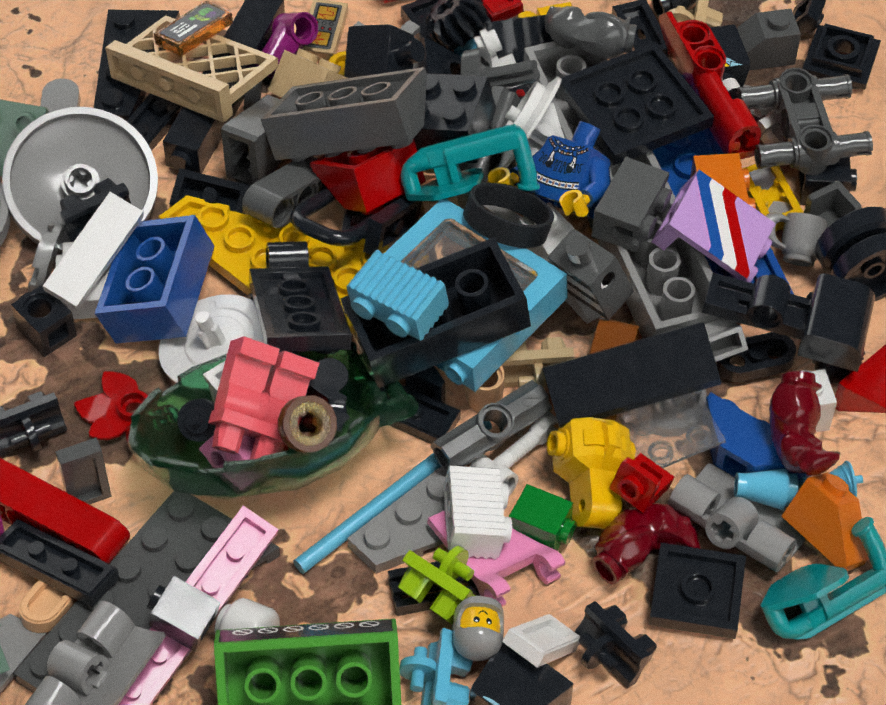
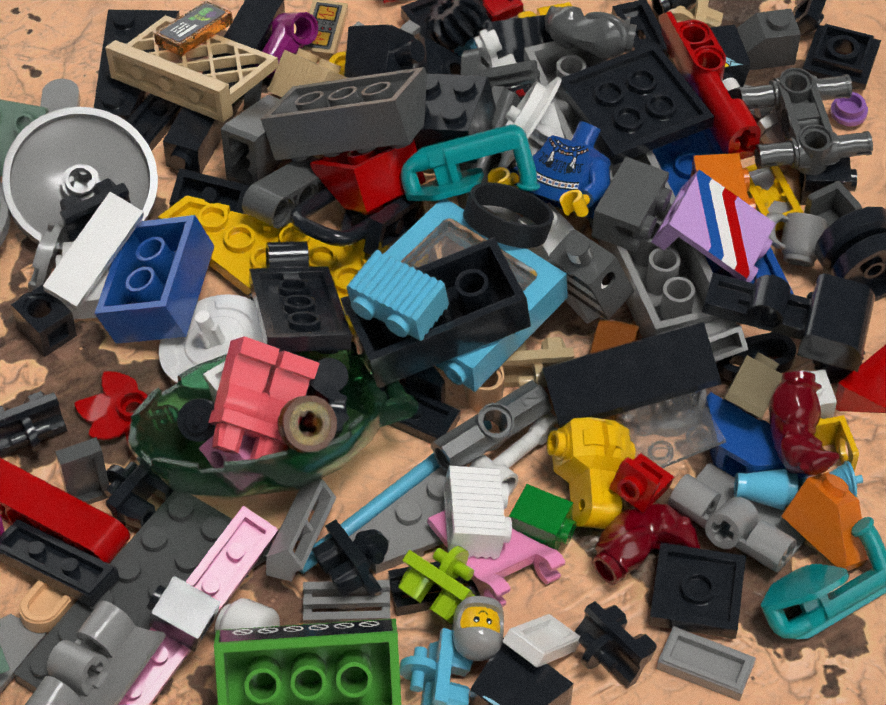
(130, 491): none -> black hips
(281, 560): none -> light grey piece
(325, 595): none -> light grey tile
(350, 560): none -> black hips
(706, 663): none -> light grey tile
(754, 384): none -> dark tan slope
(837, 432): none -> yellow bracket
(849, 111): none -> medium lavender plate

